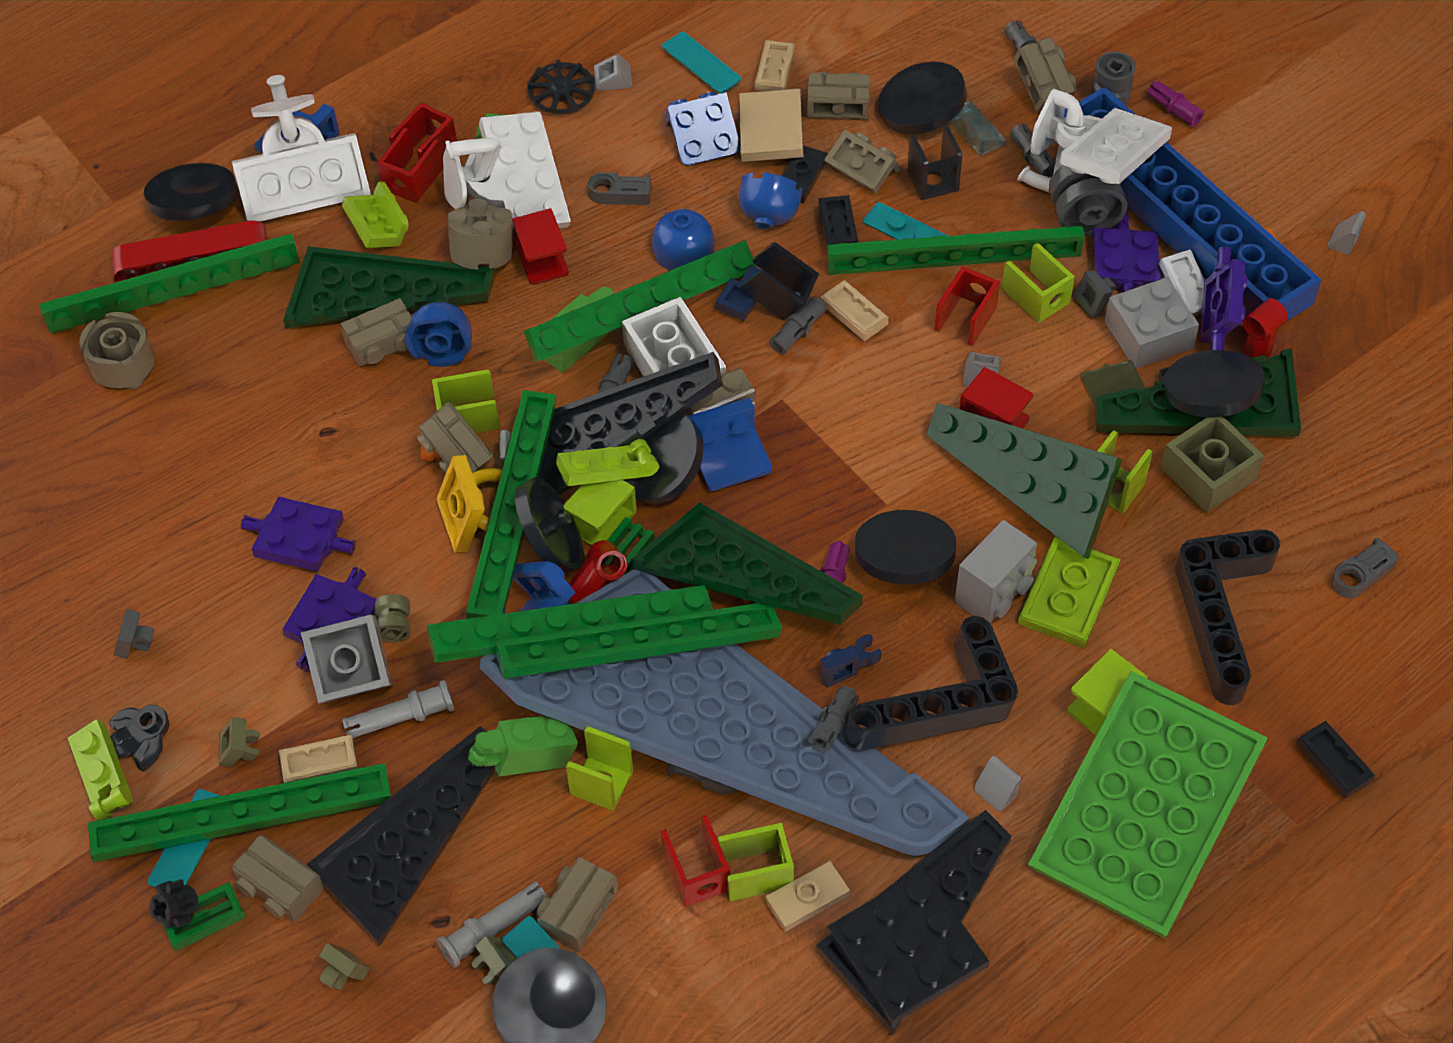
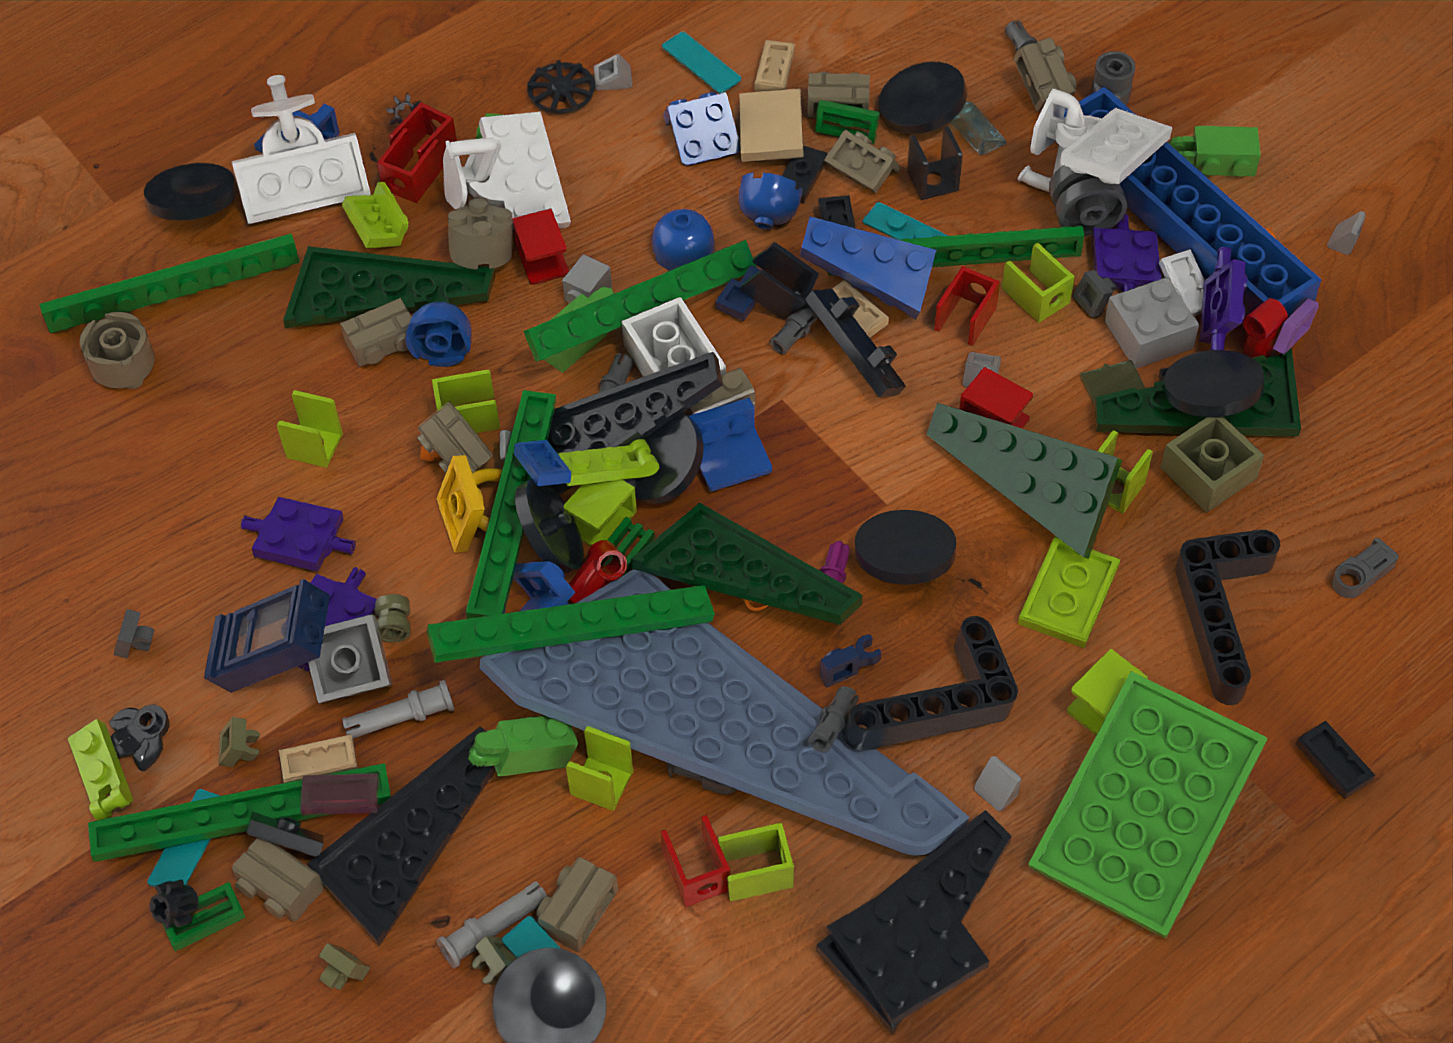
(164, 252): red beam -> none
(267, 637): none -> dark blue door
(285, 833): none -> black plate
(317, 423): none -> lime piece
(339, 794): none -> clear pink tile
(399, 104): none -> black gear
(542, 463): none -> blue plate
(585, 278): none -> light grey brick
(623, 189): dark grey piece -> none
(636, 639): green plate -> none
(807, 896): tan plate -> none
(848, 117): none -> green tile
(870, 361): none -> black hinge
(871, 262): none -> blue wedge
(996, 572): light grey brick -> none
(1043, 162): dark grey pin -> none
(1175, 103): magenta axle -> none
(1221, 150): none -> bright green hinge
(1296, 326): none -> medium lavender tile

